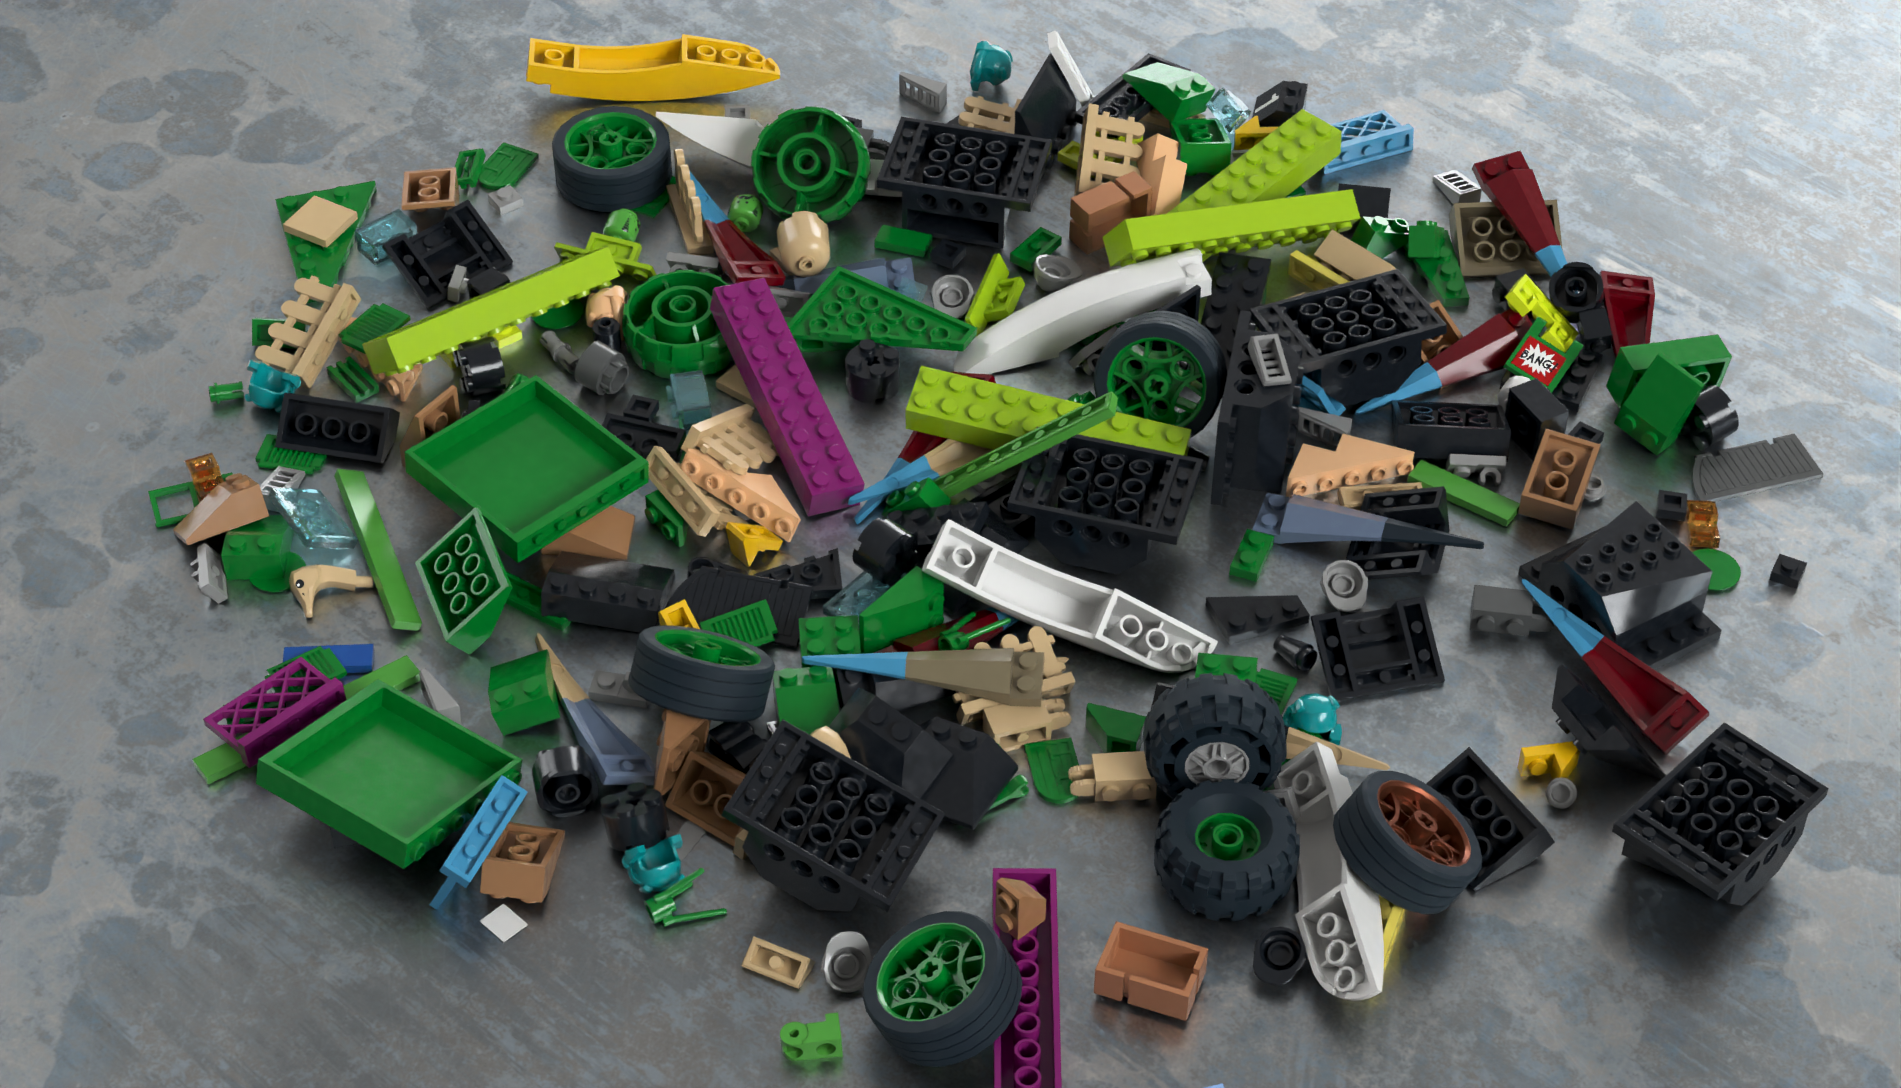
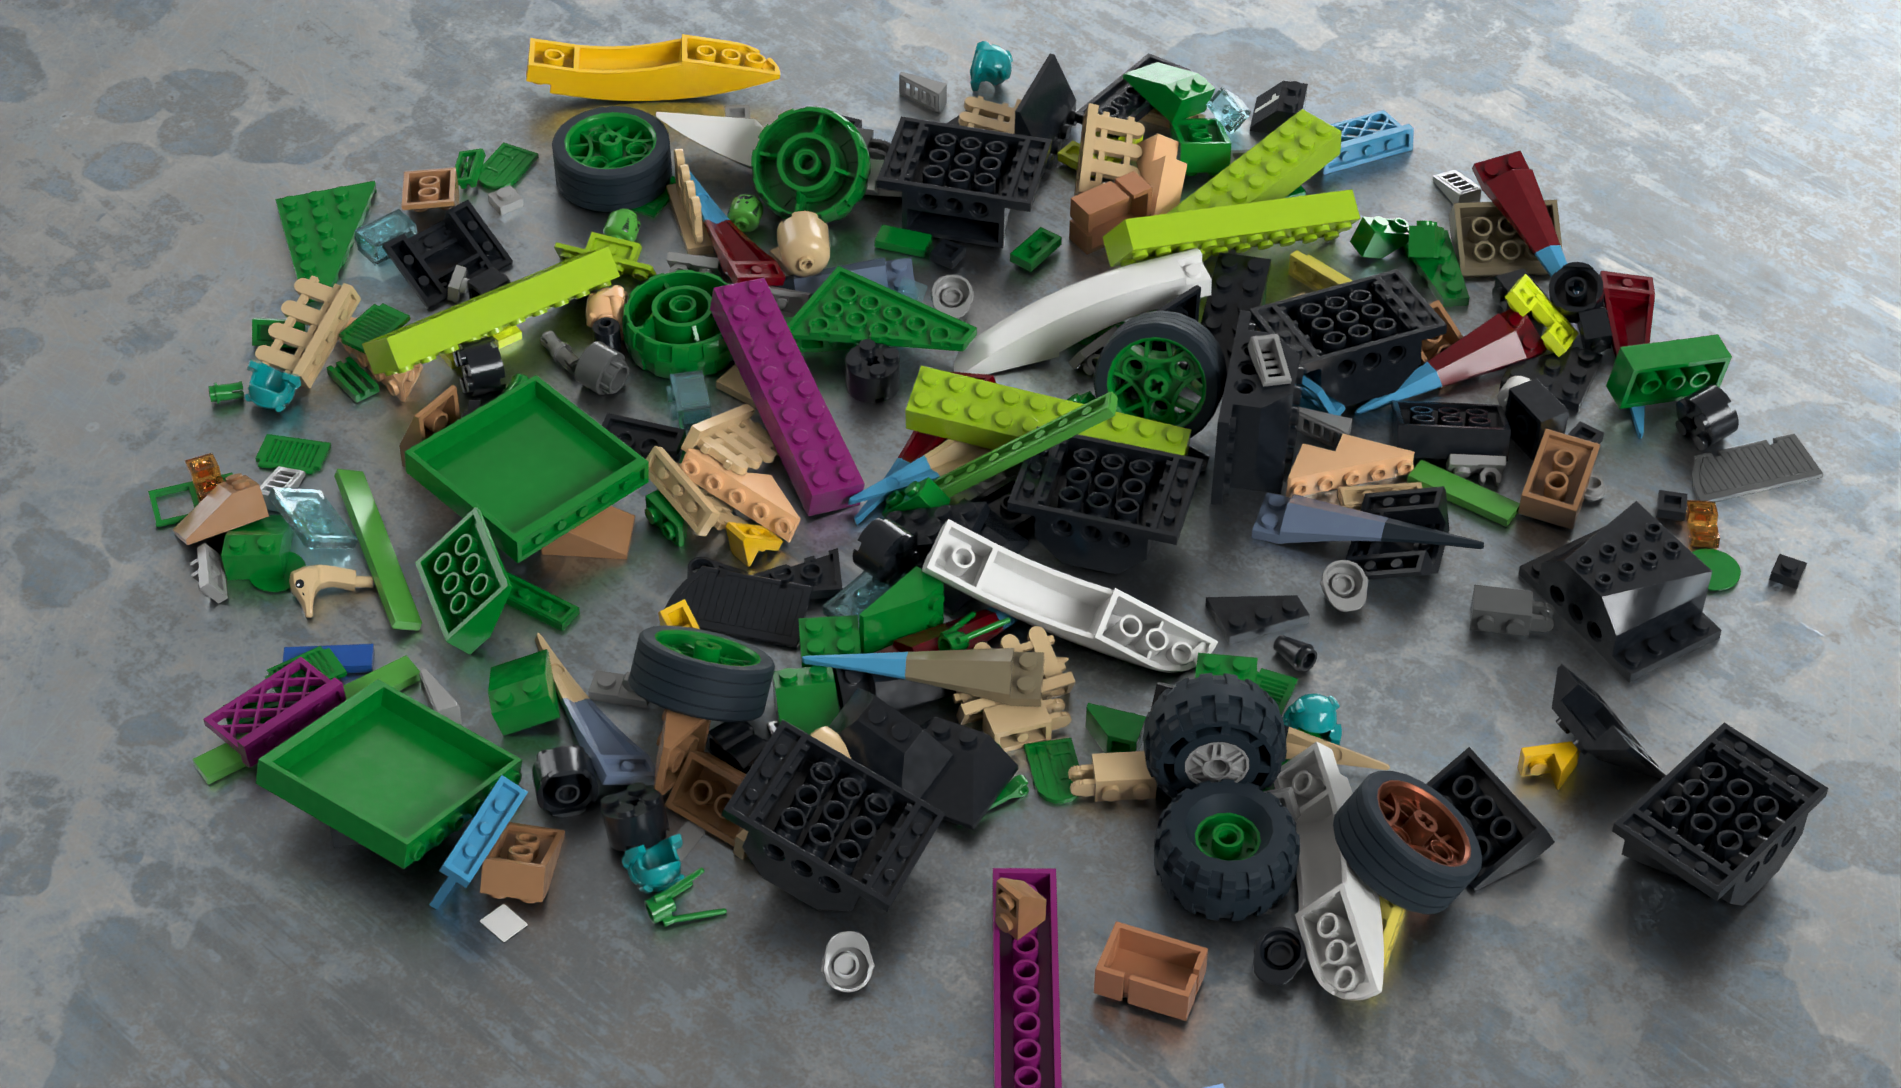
(320, 221): tan tile -> none
(336, 428): black slope -> none
(561, 316): green piece -> none
(605, 591): black slope -> none
(641, 408): black plate -> none
(749, 624): green window -> none
(777, 963): tan slope -> none
(812, 1039): bright green leg -> none
(942, 988): wheel -> none
(995, 295): lime bracket -> none
(1055, 272): light grey hat -> none
(1069, 68): white tile -> none
(1250, 134): yellow slope -> none
(1251, 555): green plate -> none
(1349, 258): tan slope -> none
(1370, 200): black slope -> none
(1378, 650): black slope -> none
(1540, 359): flag -> none
(1561, 792): light grey plate -> none
(1649, 699): dark red plate -> none
(1659, 404): green slope -> none

